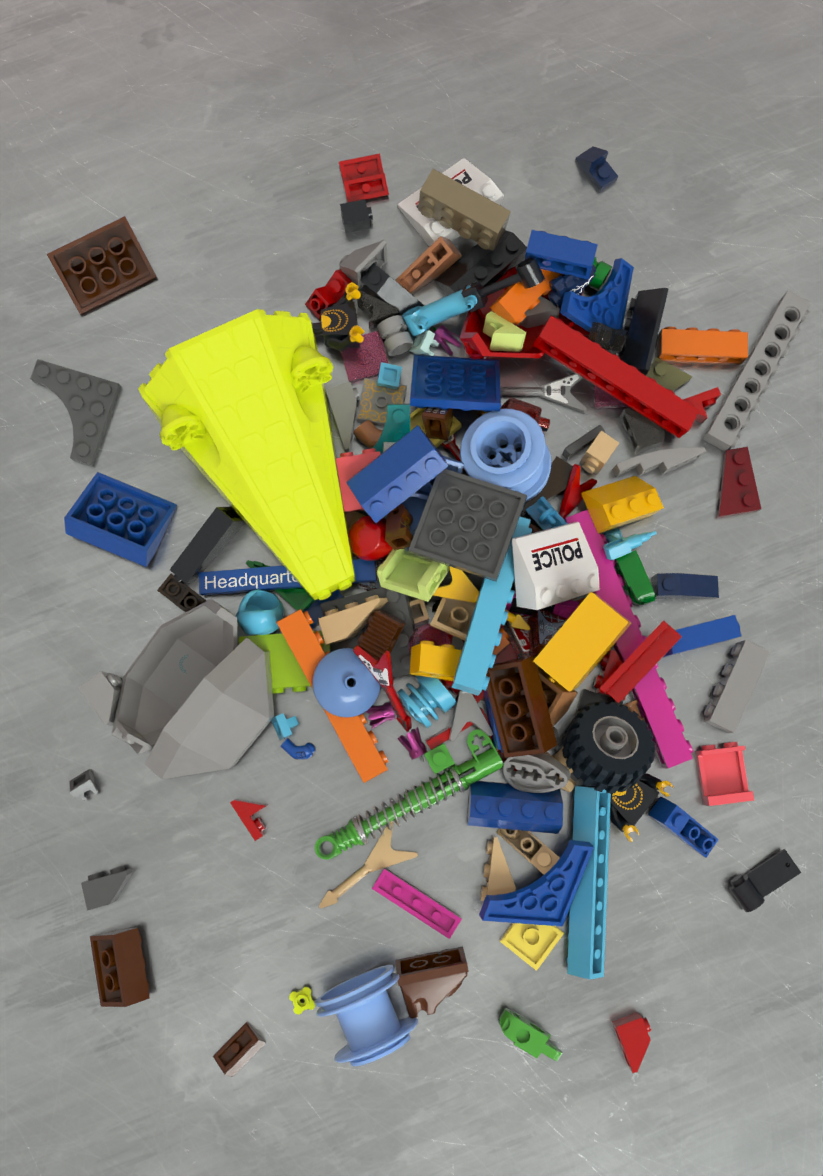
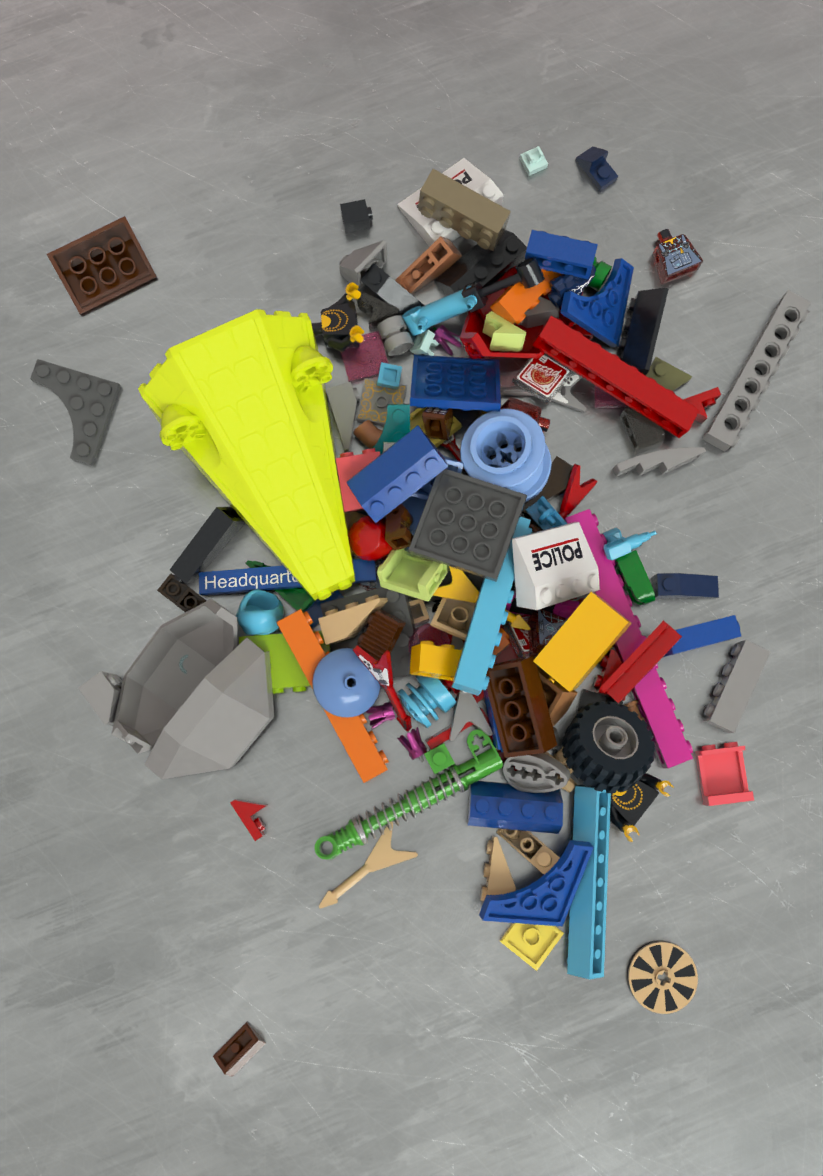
(83, 783): dark grey tile -> none
(105, 889): dark grey slope -> none
(119, 967): reddish brown slope -> none
(120, 519): blue slope -> none
(283, 725): medium azure tile -> none
(298, 752): blue arm -> none
(304, 993): neon yellow plate -> none
(328, 294): red slope -> none
(363, 178): red slope -> none
(366, 1016): light blue wheel -> none
(416, 903): dark pink plate -> none
(430, 979): reddish brown piece -> none
(527, 1035): bright green piece -> none
(533, 161): none -> light aqua tile
(542, 377): none -> tile
(582, 442): dark grey tile -> none
(598, 453): tan brick -> none
(608, 338): clear smoke slope -> none
(621, 503): yellow slope -> none
(633, 1038): red slope -> none
(670, 994): none -> tan piece
(675, 256): none -> torso
(683, 826): blue slope -> none
(702, 345): orange brick -> none
(738, 486): dark red wing -> none
(763, 880): black door -> none

